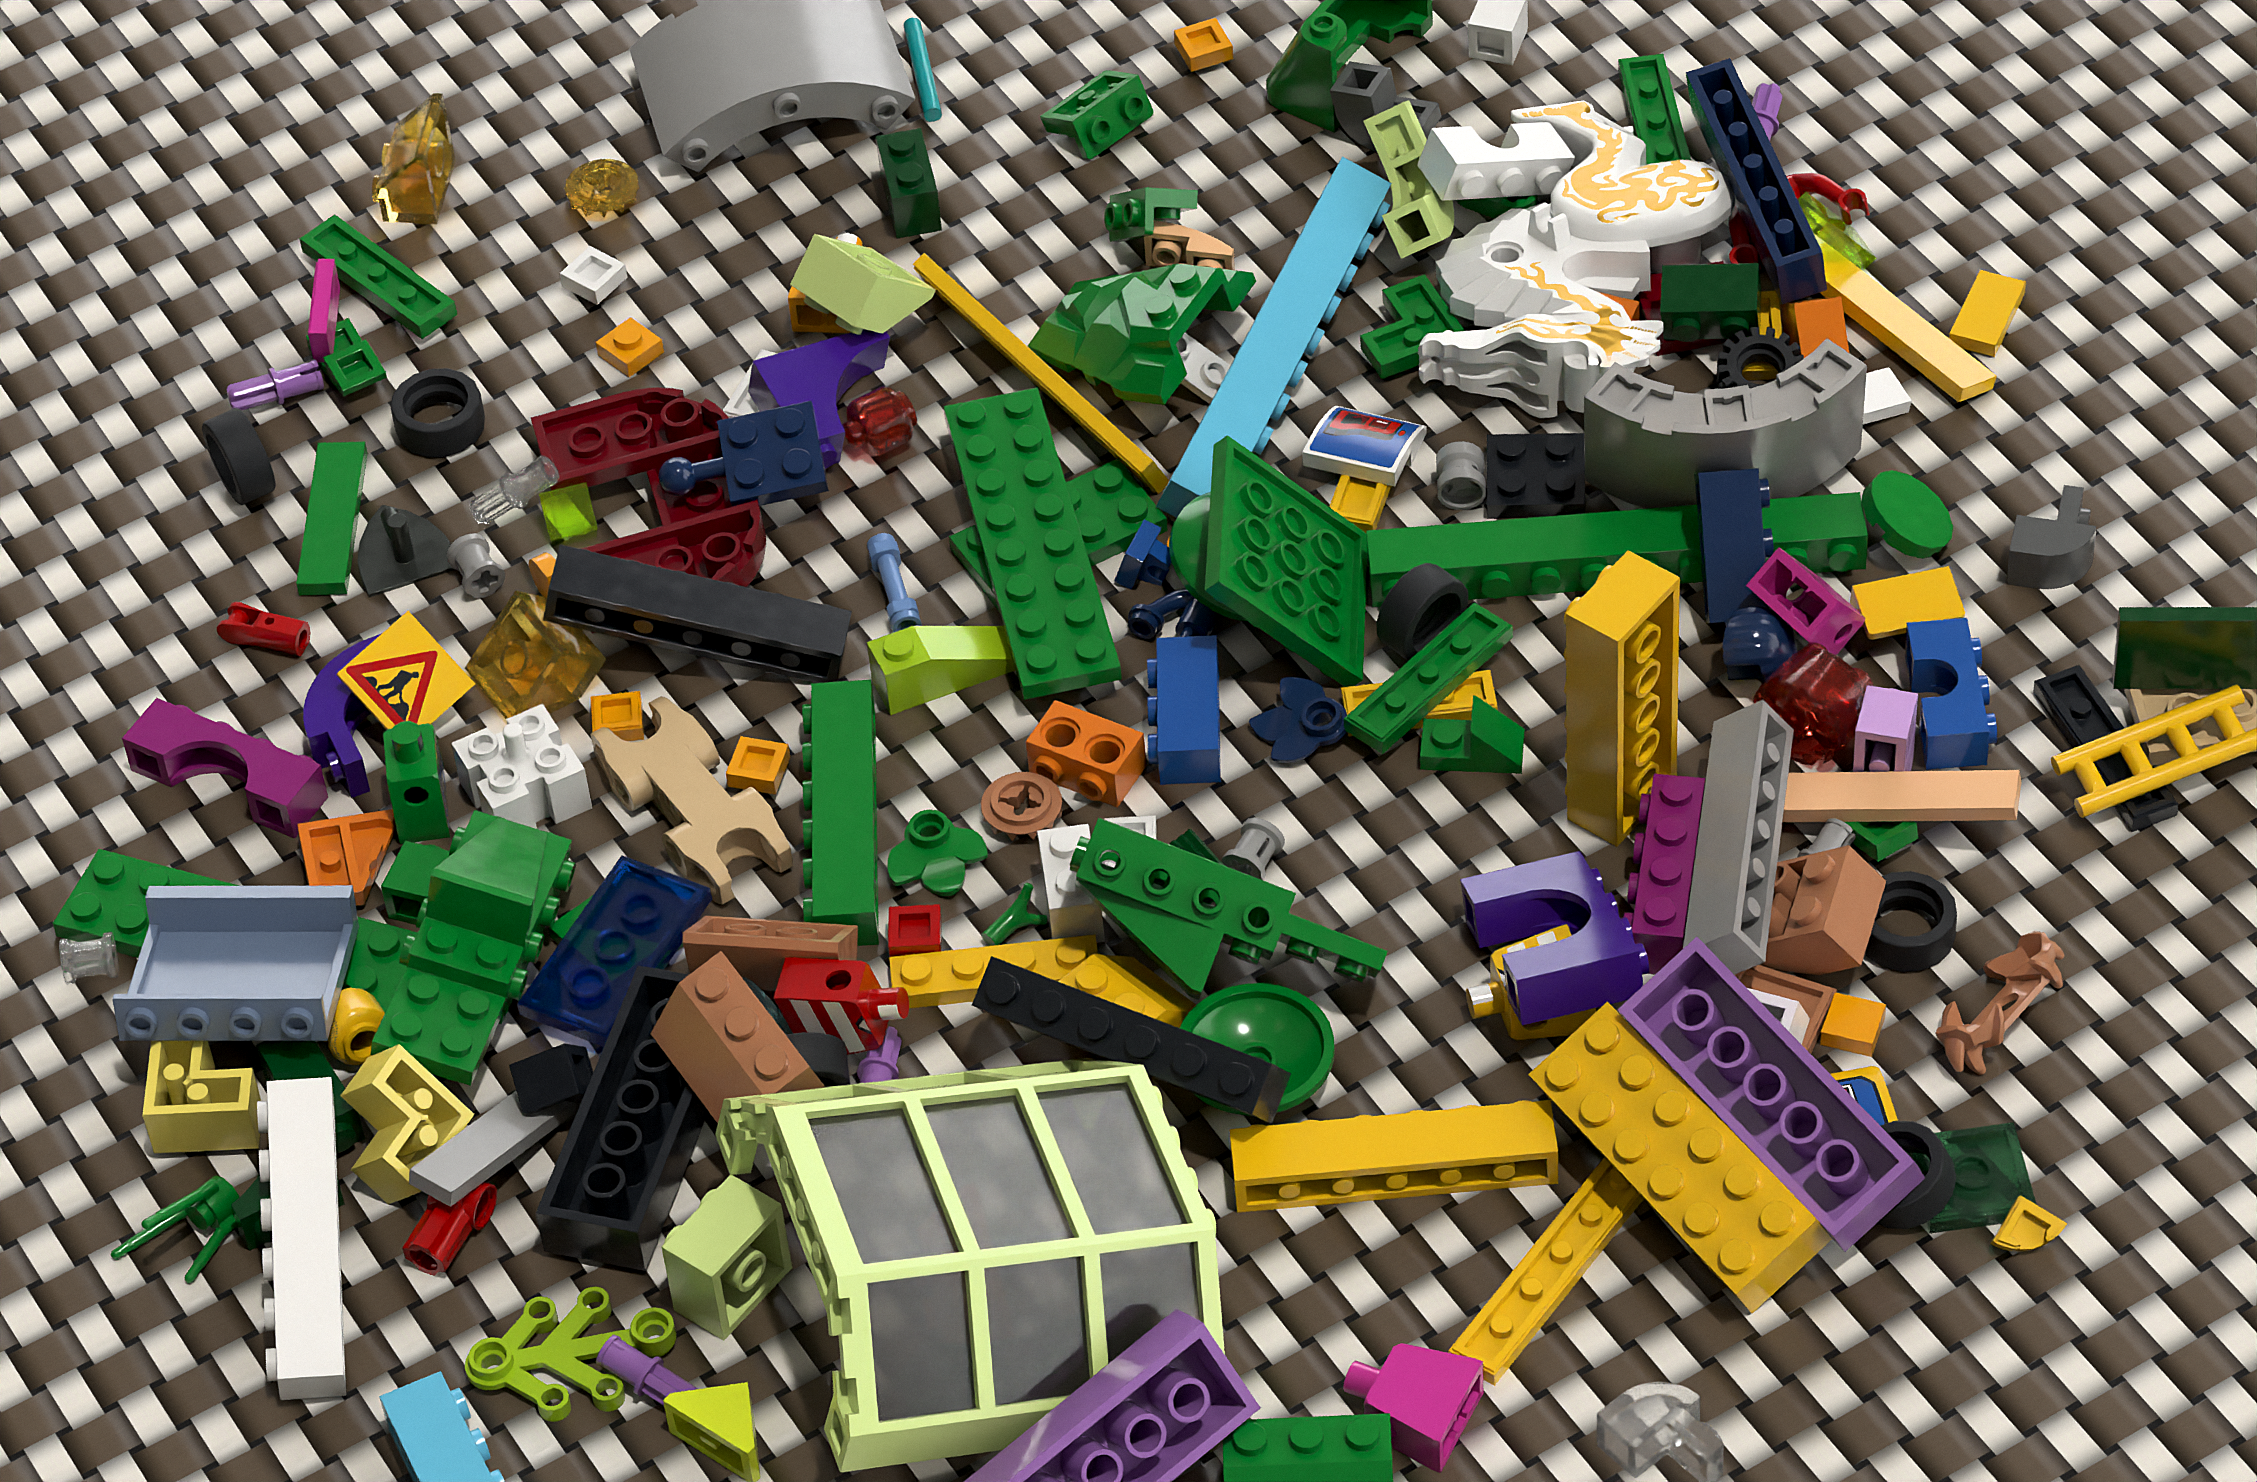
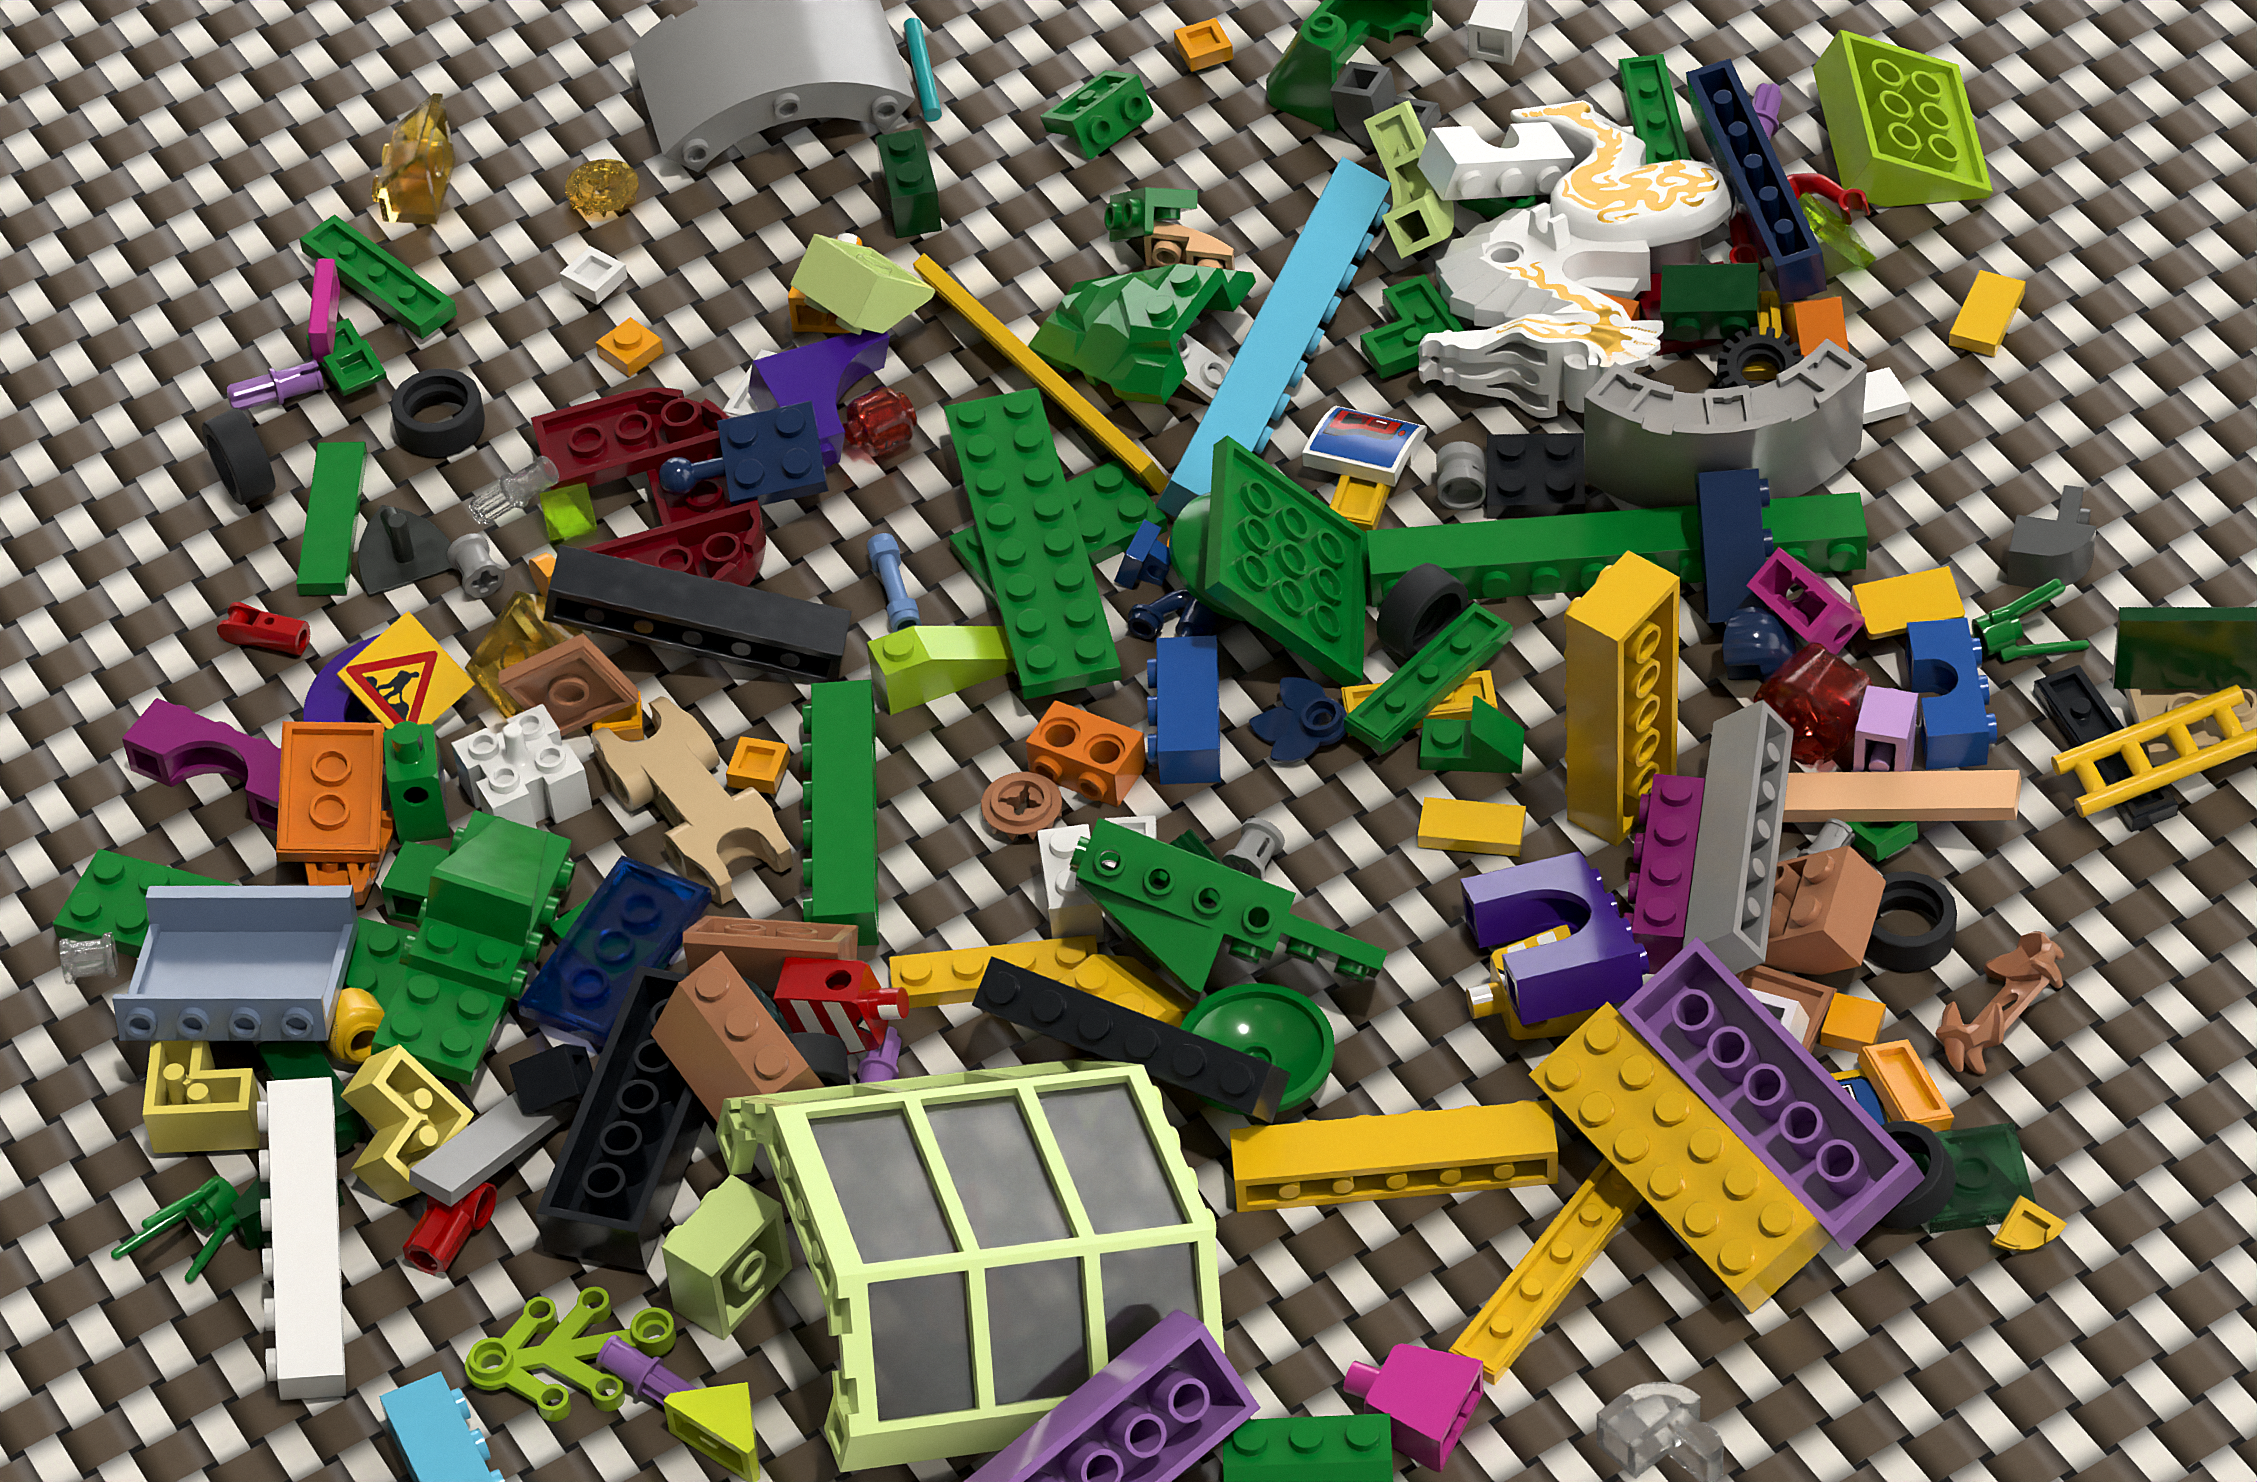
(330, 792): none -> orange tile
(571, 682): none -> nougat tile
(914, 929): red plate -> none
(935, 853): green plate -> none
(1013, 918): green bar -> none
(1471, 826): none -> yellow tile
(1899, 123): none -> lime slope
(1903, 329): yellow tile -> none
(1905, 1085): none -> light orange tile
(1907, 513): green tile -> none
(2002, 627): none -> green plant

